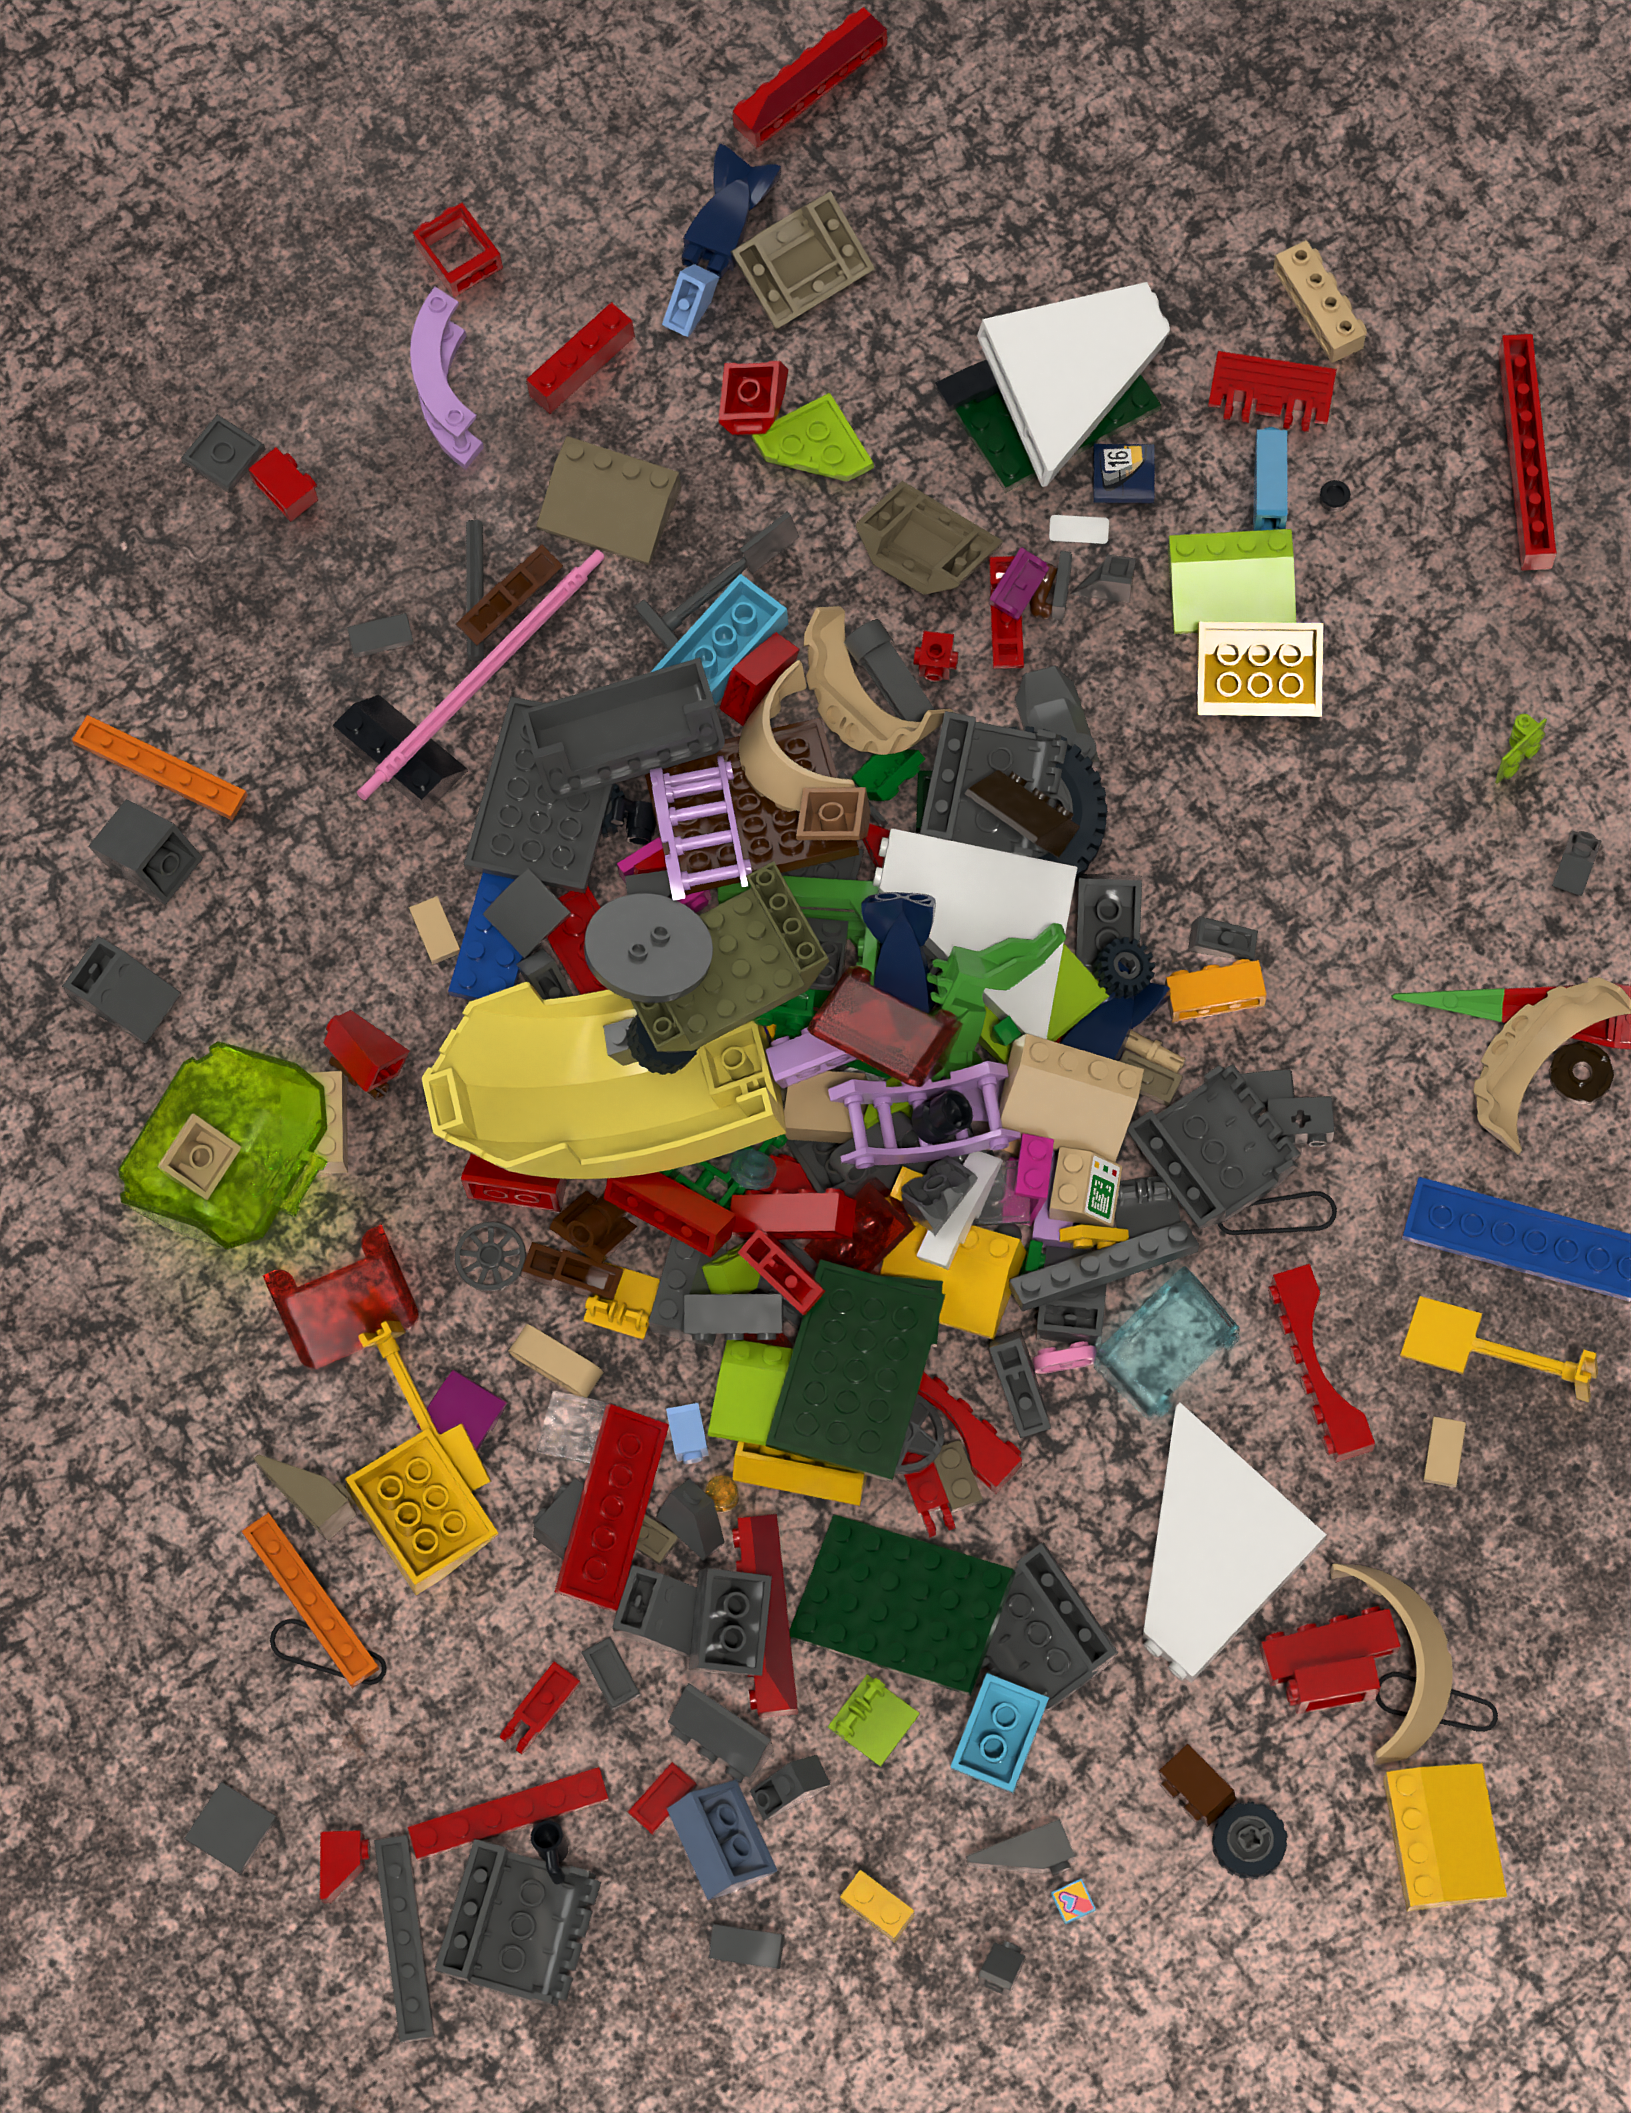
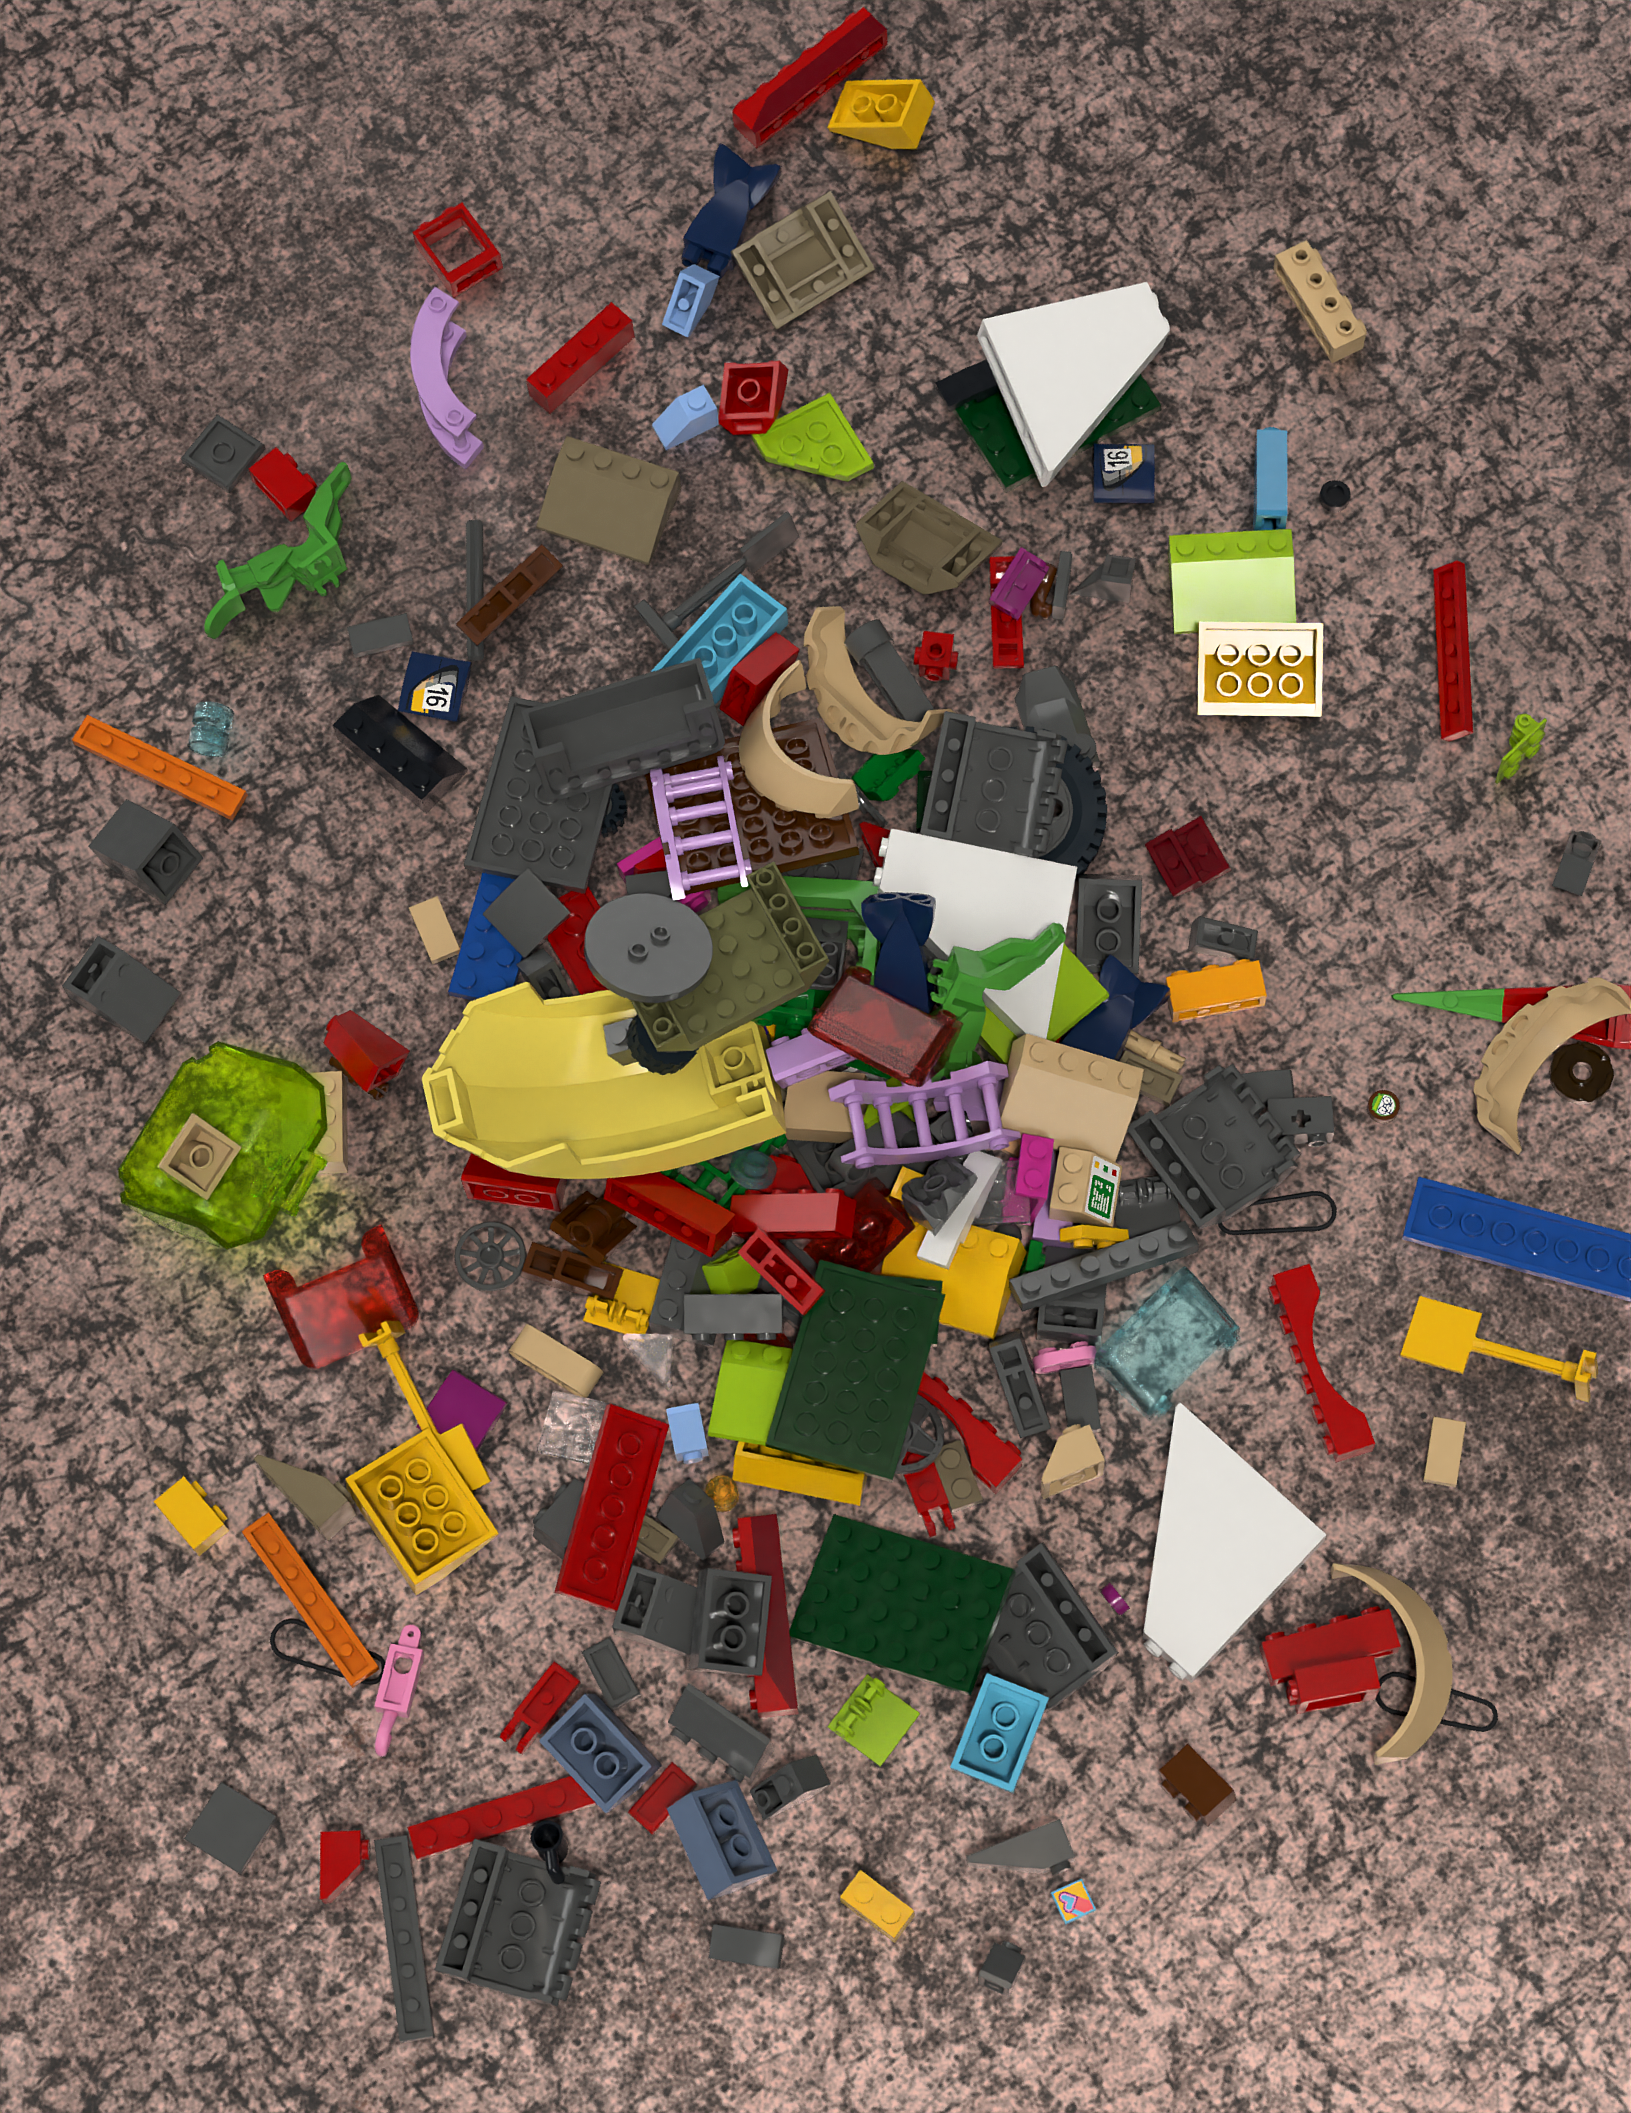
(192, 1515): none -> yellow brick
(210, 729): none -> clear light blue wheel
(277, 569): none -> bright green piece
(397, 1689): none -> bright pink piece
(434, 686): none -> slope
(480, 675): bright pink axle -> none
(600, 1752): none -> sand blue slope
(640, 819): black piece -> none
(654, 1353): none -> clear slope
(686, 418): none -> light blue slope
(834, 814): medium nougat slope -> none
(883, 112): none -> yellow slope
(942, 1117): black wheel -> none
(1005, 1032): green piece -> none
(1025, 810): dark brown slope -> none
(1073, 1461): none -> tan slope
(1079, 529): white sticker -> none
(1080, 1398): none -> dark grey tile
(1114, 1599): none -> magenta tile
(1122, 982): black bush -> none
(1188, 857): none -> dark red slope
(1249, 1840): black wheel -> none
(1272, 387): red hinge -> none
(1383, 1106): none -> tile
(1444, 1836): yellow slope -> none
(1453, 651): none -> red plate
(1527, 452): red brick -> none

